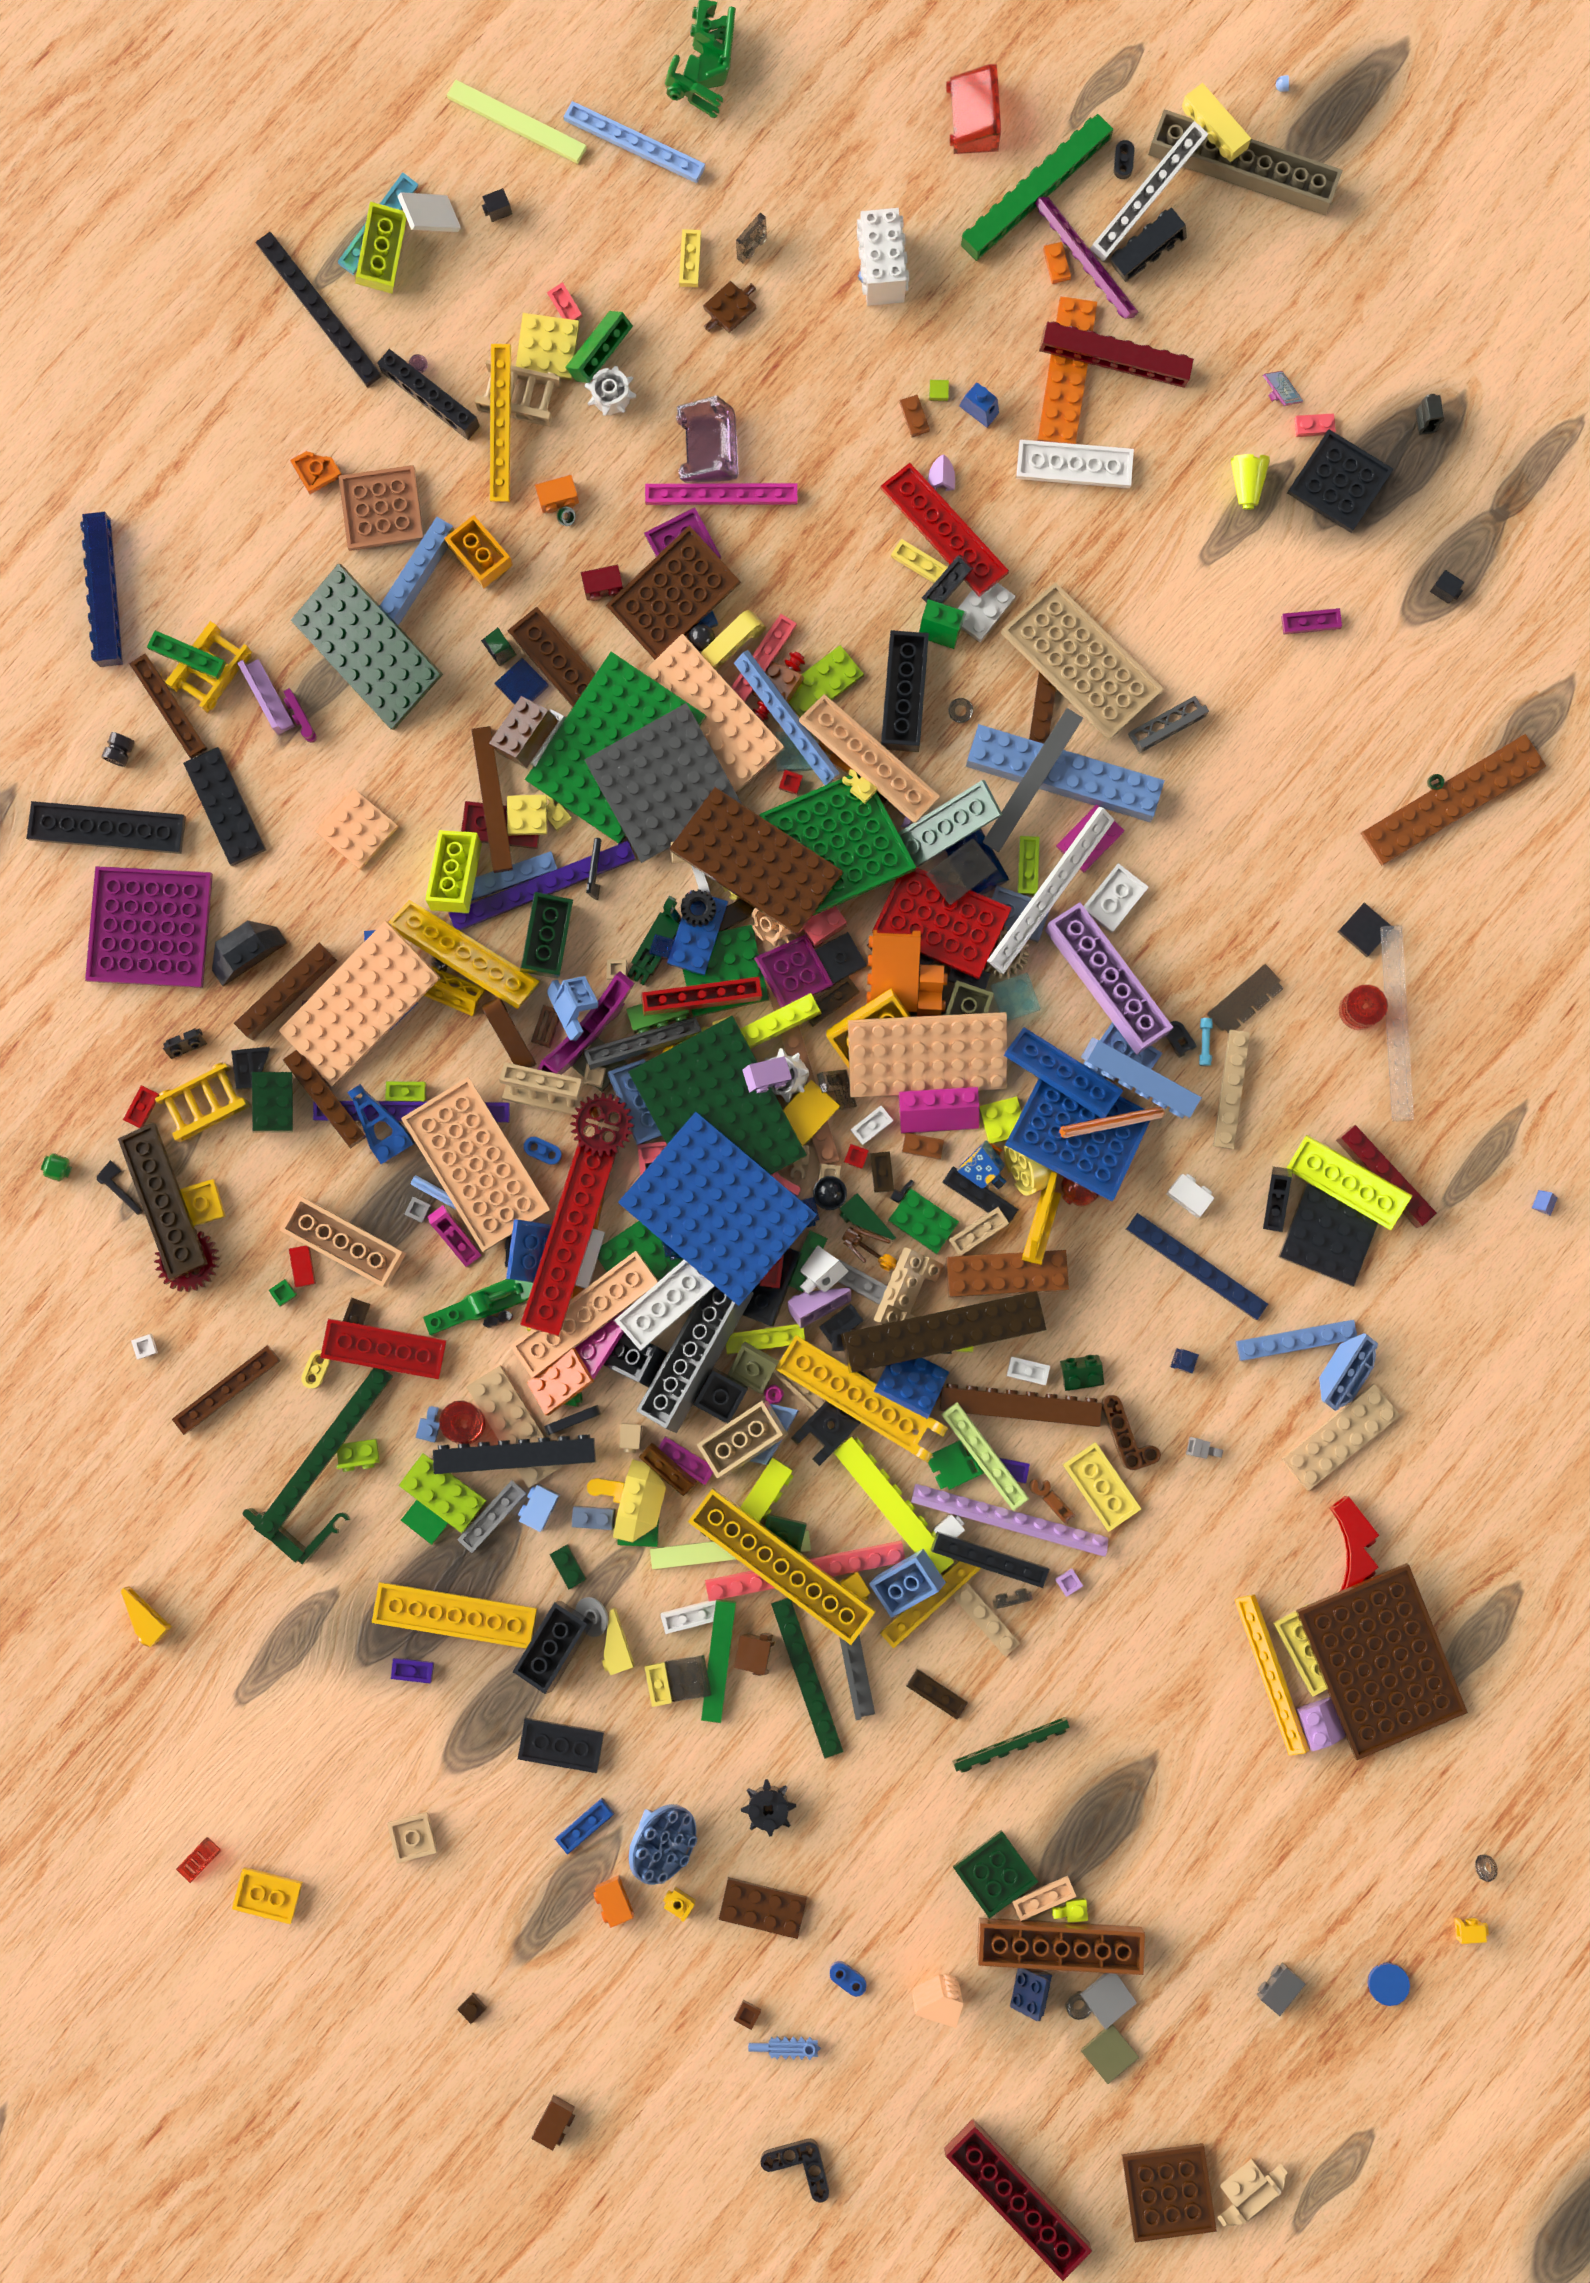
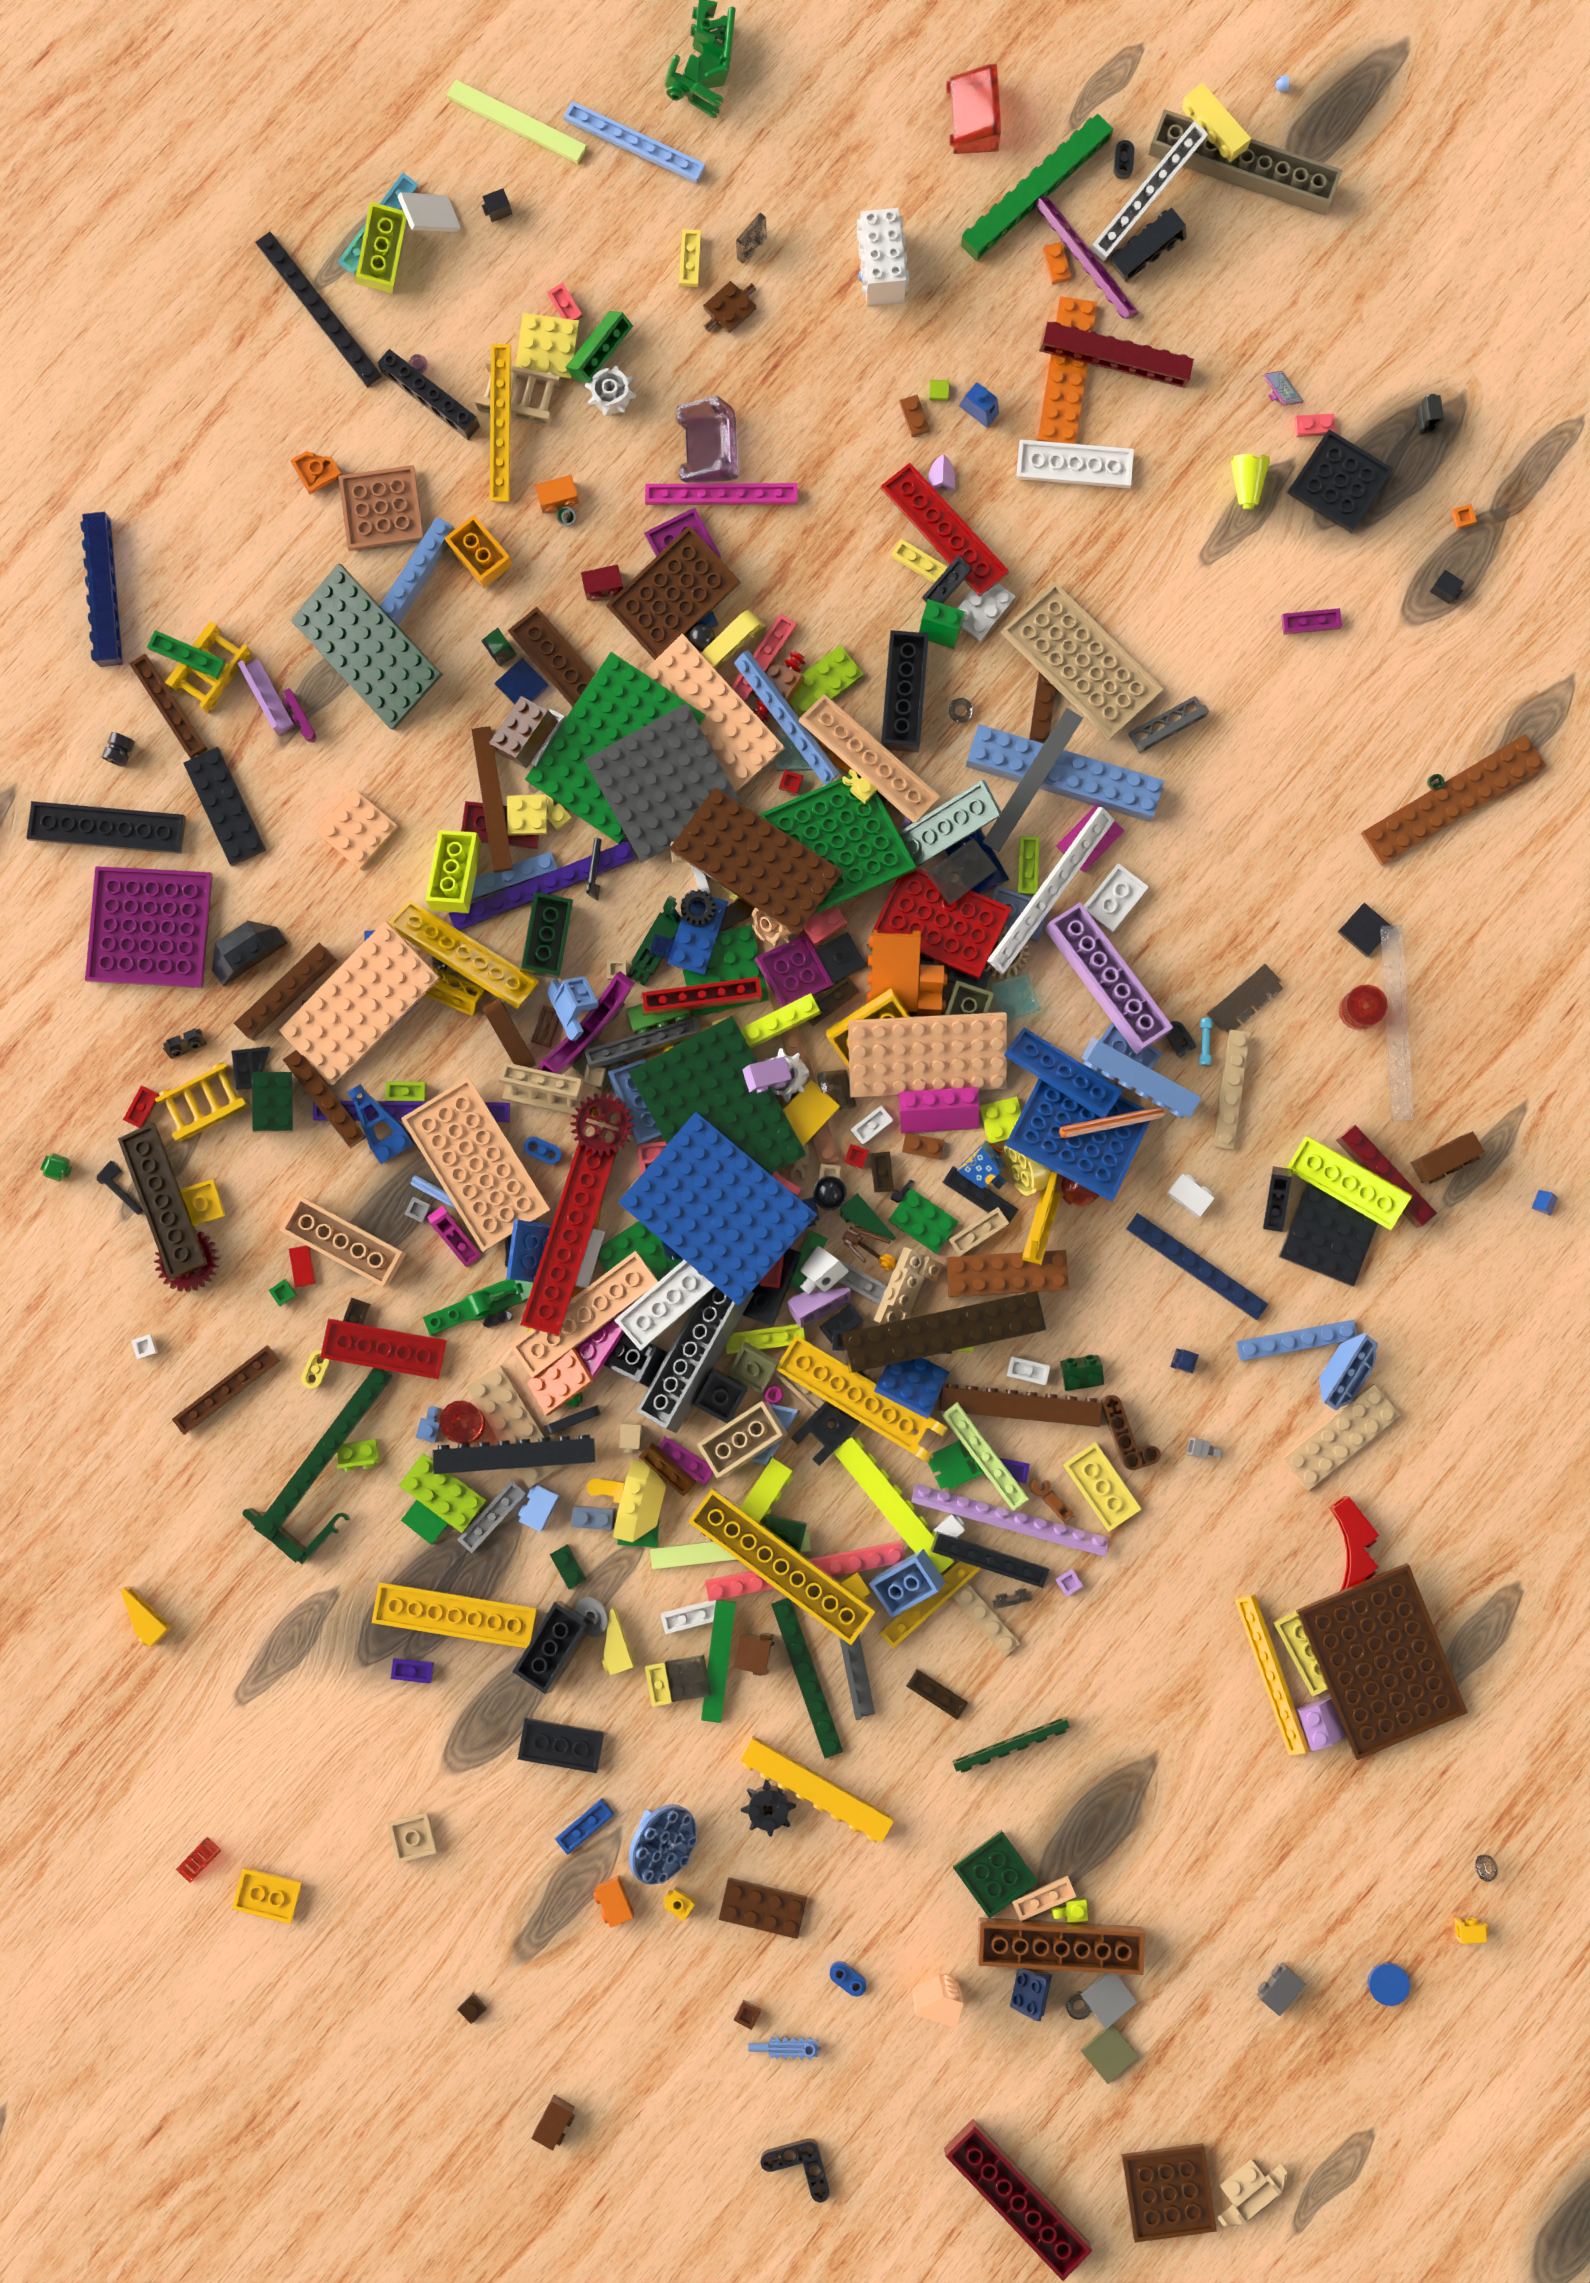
(817, 1789): none -> yellow brick
(1448, 1158): none -> reddish brown brick
(1464, 516): none -> orange plate

